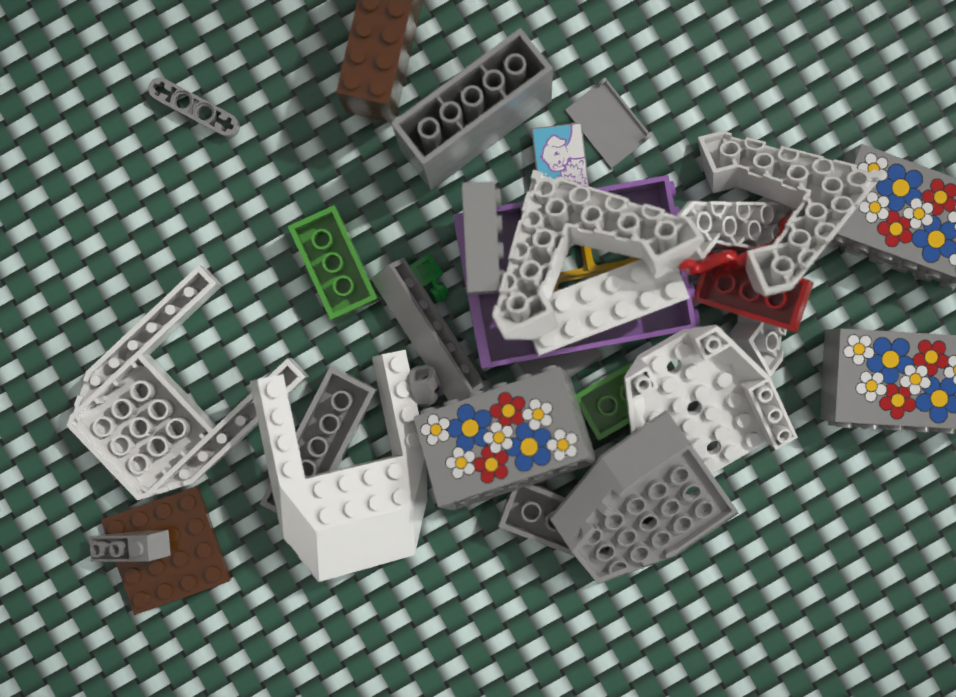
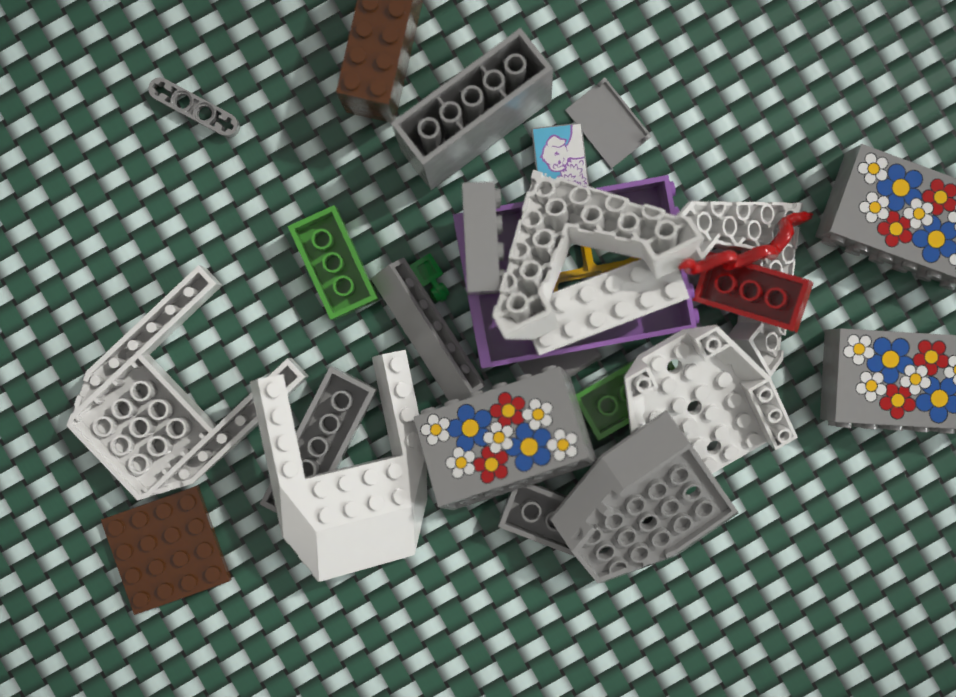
(130, 546): light grey slope -> none
(424, 385): light grey rock -> none
(817, 187): white wedge -> none

